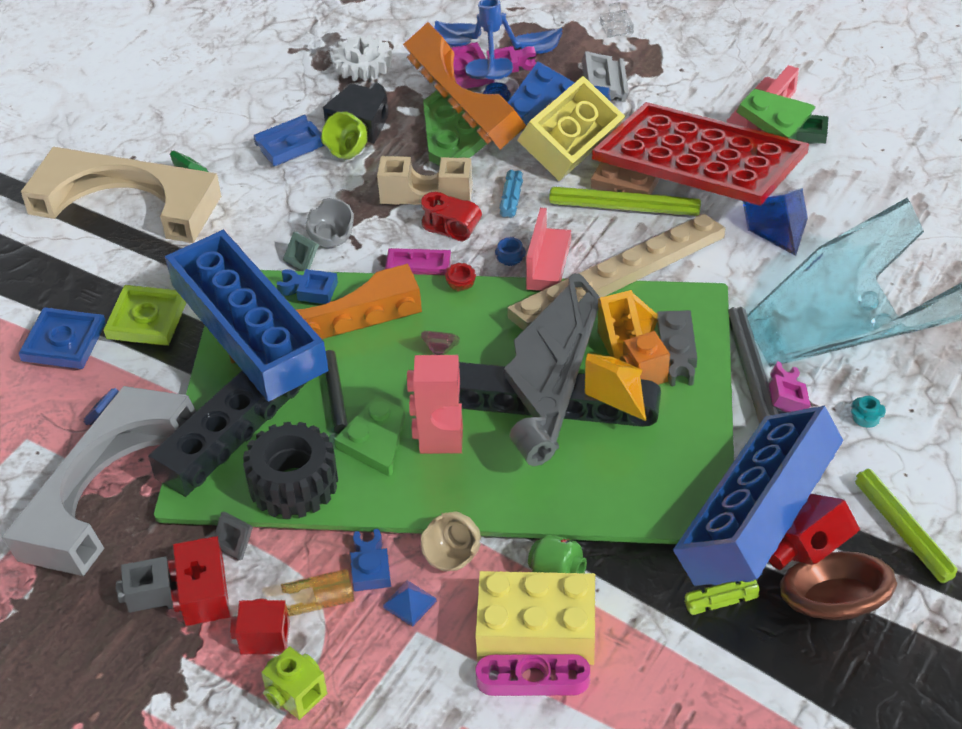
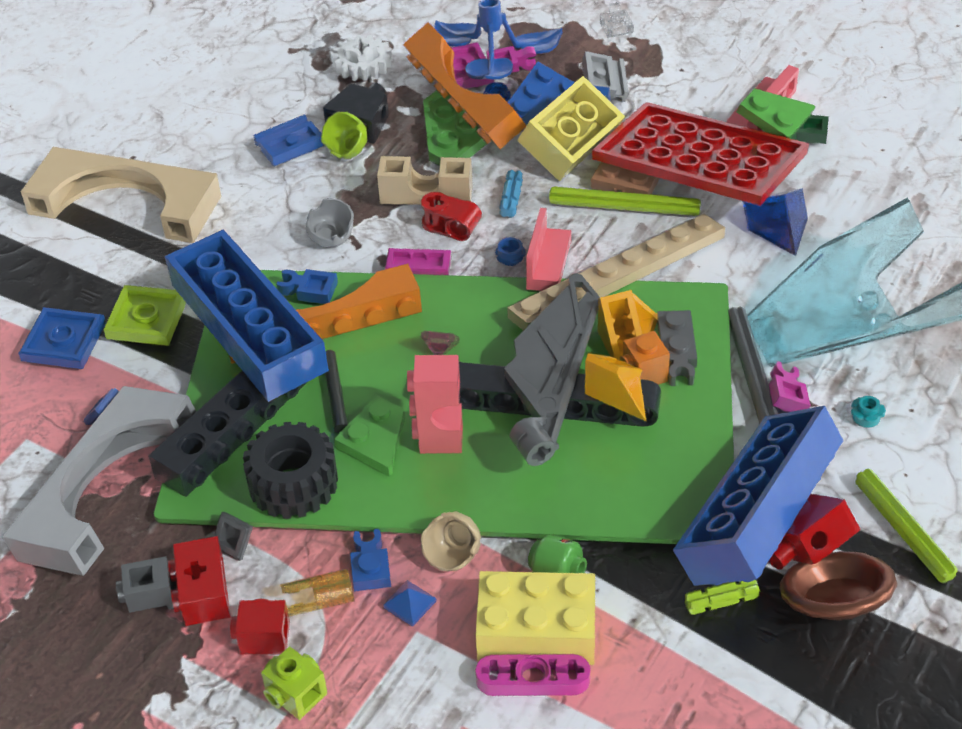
(184, 161): green slope -> none
(300, 251): sand green slope -> none
(460, 276): red piece -> none

